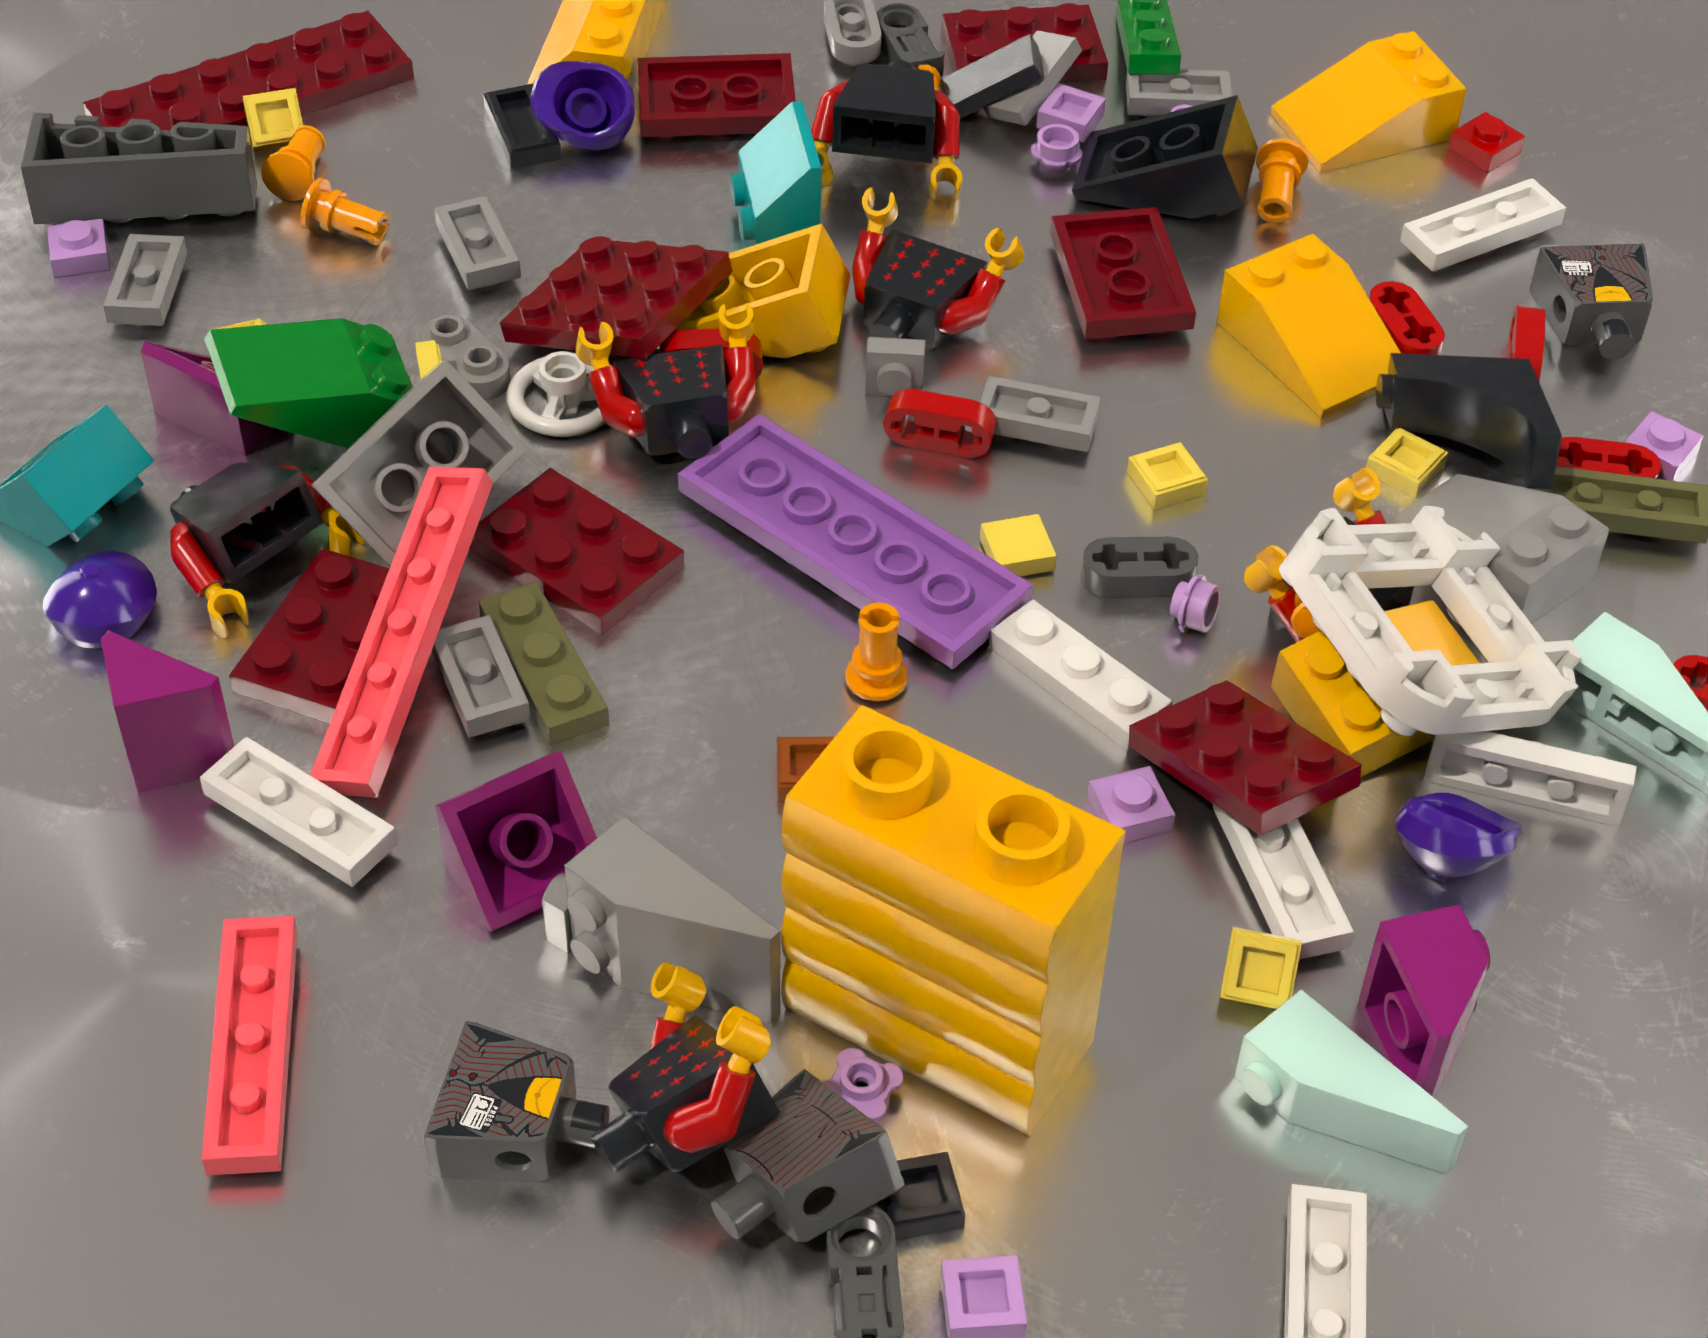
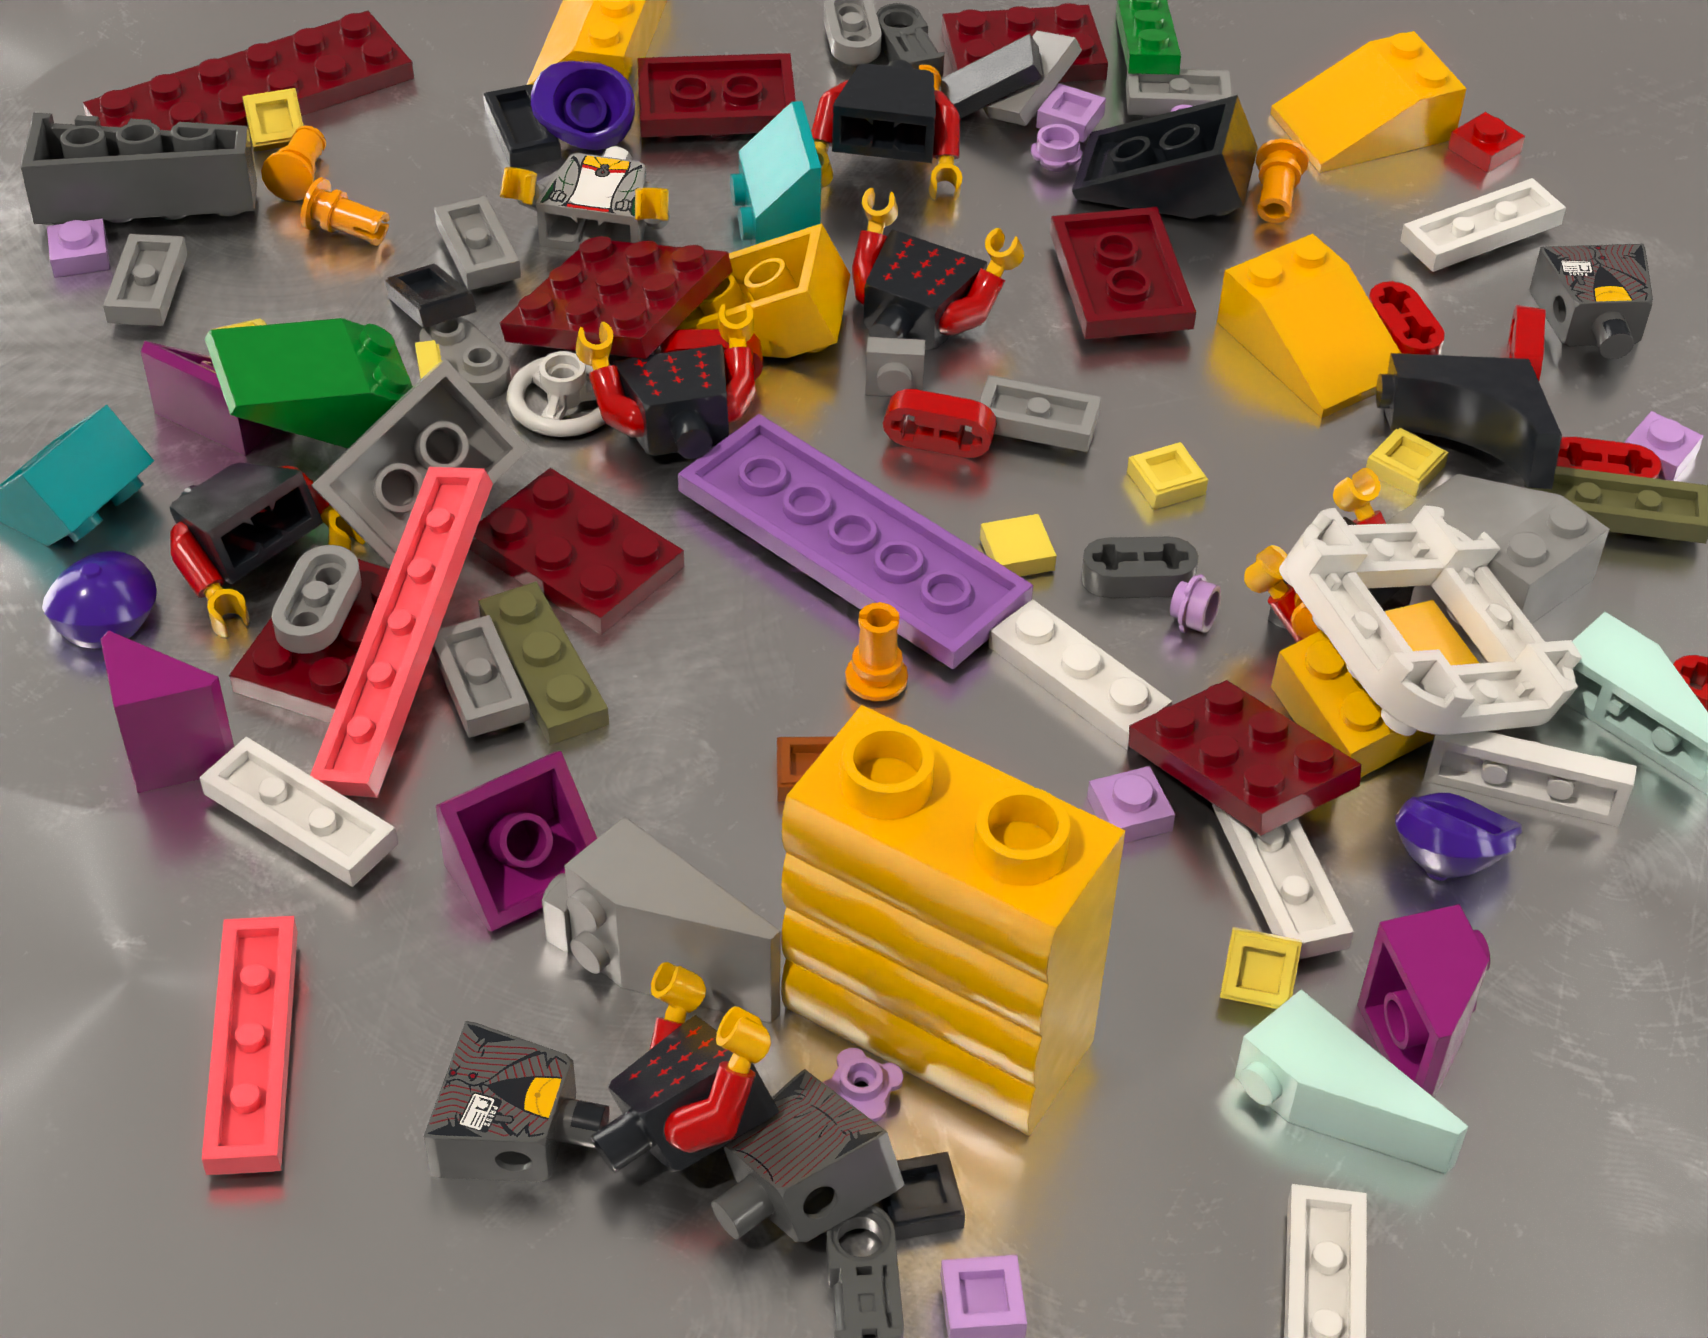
(316, 599): none -> light grey plate
(430, 295): none -> black tile
(590, 199): none -> torso

